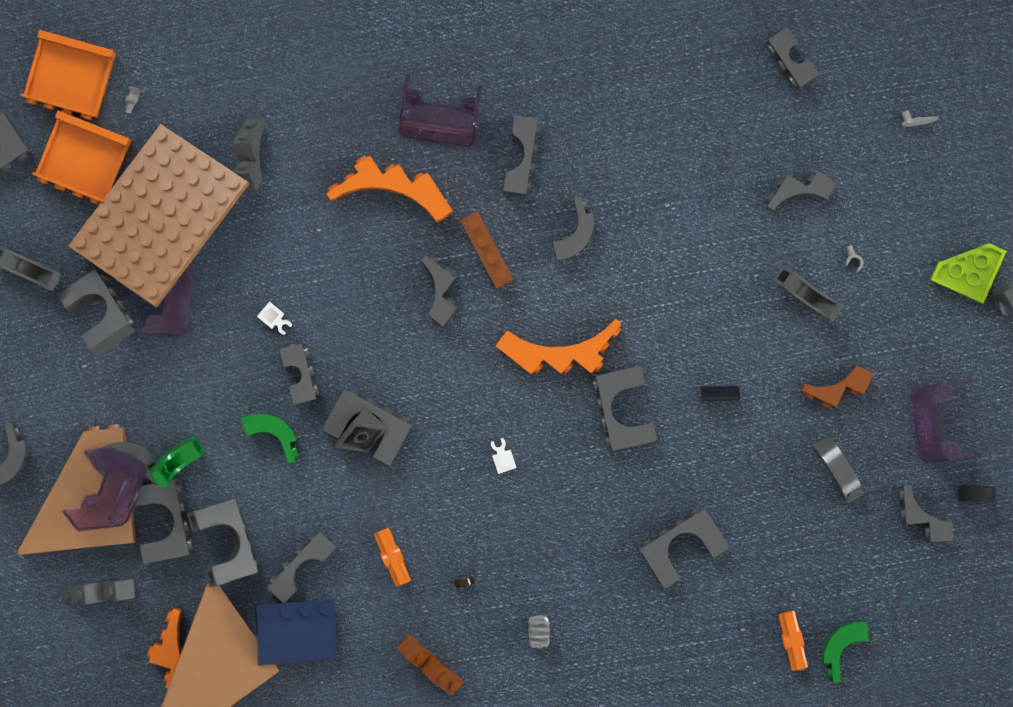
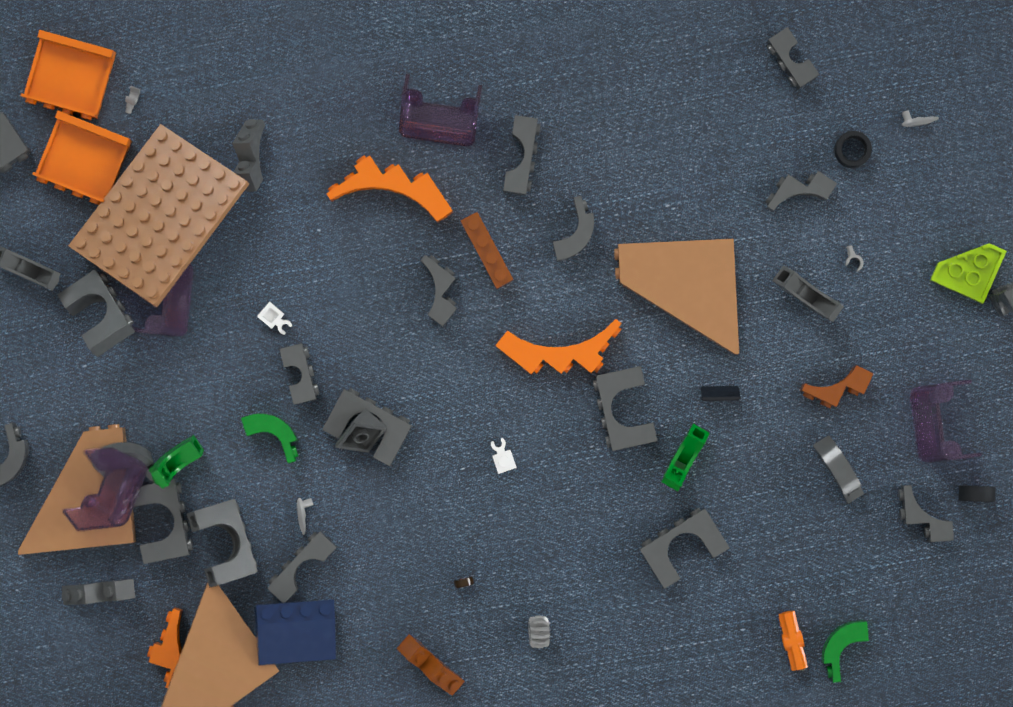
(301, 505): none -> light grey bar
(392, 557): orange piece -> none
(684, 457): none -> green arch
(688, 282): none -> medium nougat slope
(867, 149): none -> black tyre

